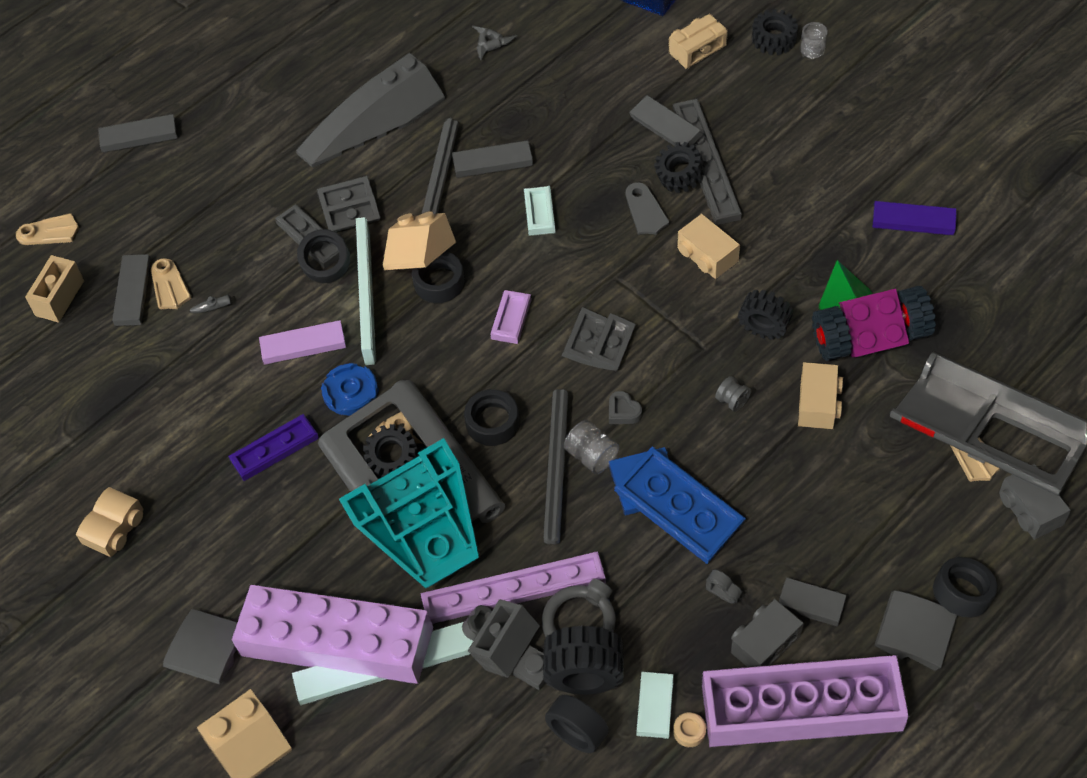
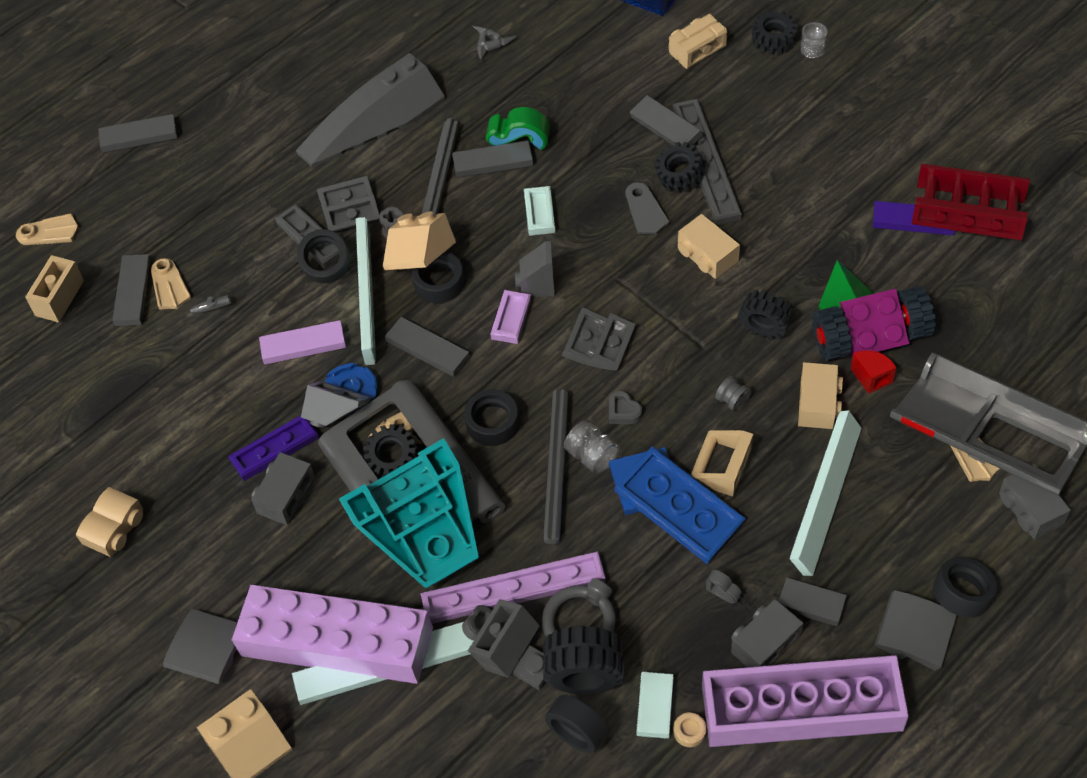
(283, 488): none -> dark grey brick
(330, 403): none -> slope
(389, 218): none -> dark grey bush
(427, 346): none -> dark grey tile
(519, 123): none -> green animal
(536, 272): none -> dark grey slope
(728, 481): none -> tan tile
(825, 493): none -> light aqua tile
(873, 370): none -> red brick
(969, 217): none -> dark red fence

